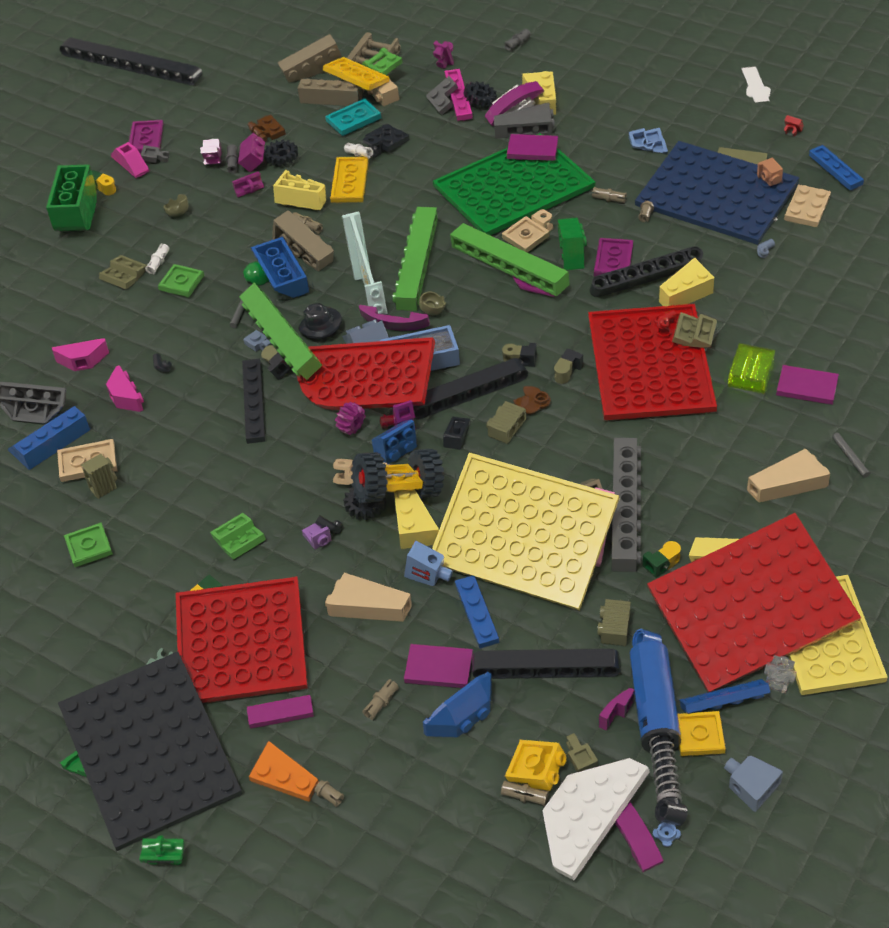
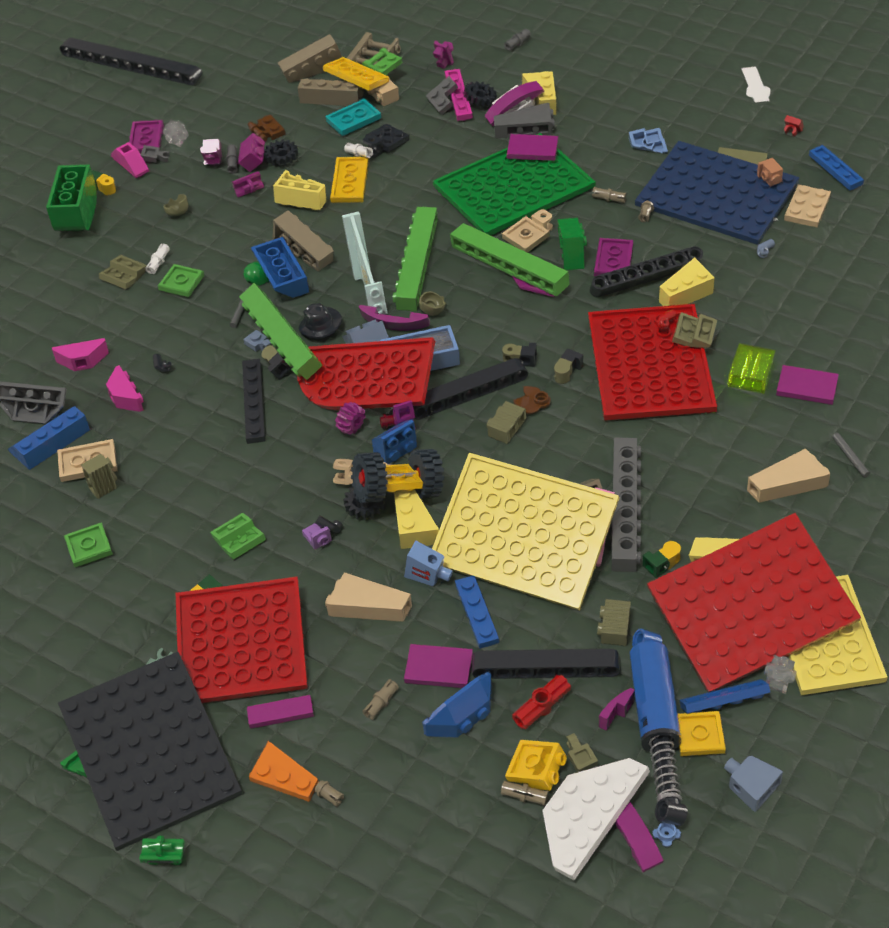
(175, 132): none -> clear brick
(313, 225): dark tan pin -> none
(456, 432): black slope -> none
(533, 708): none -> red piece

